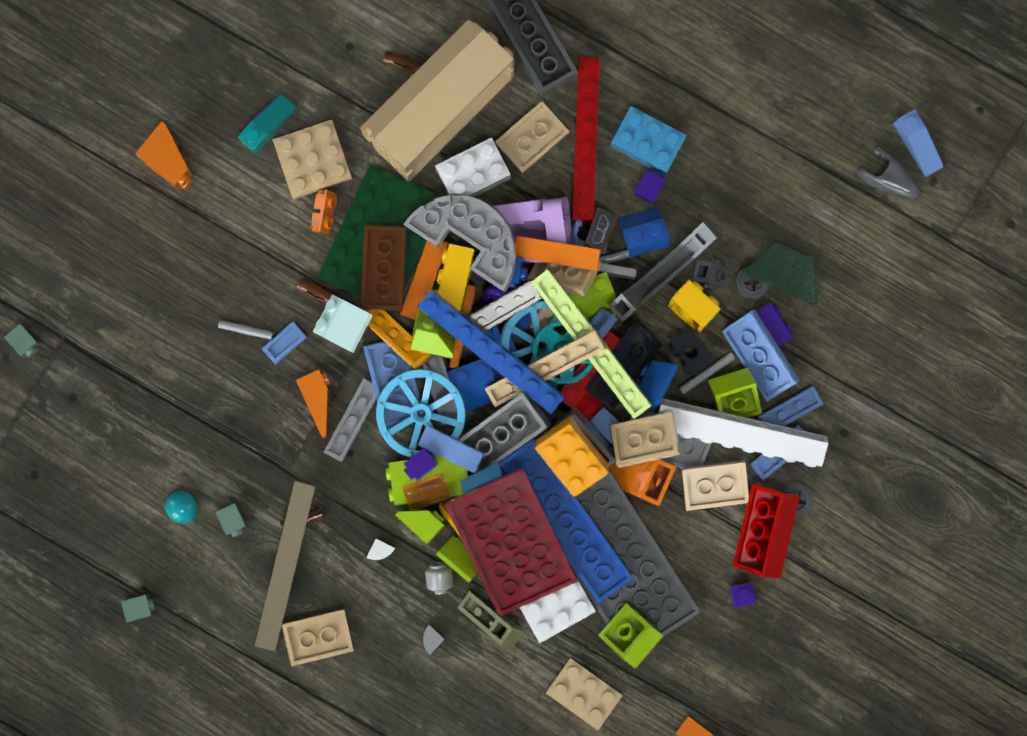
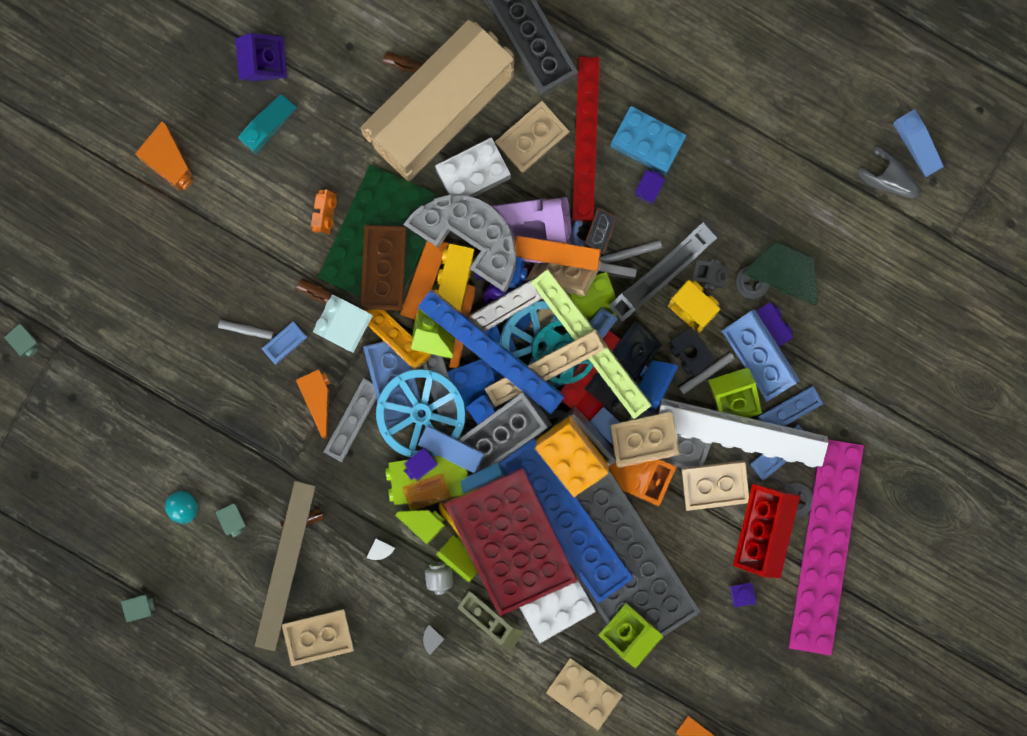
(260, 57): none -> dark purple slope
(312, 159): tan plate -> none
(482, 408): none -> blue brick
(644, 232): blue slope -> none
(826, 549): none -> dark pink plate

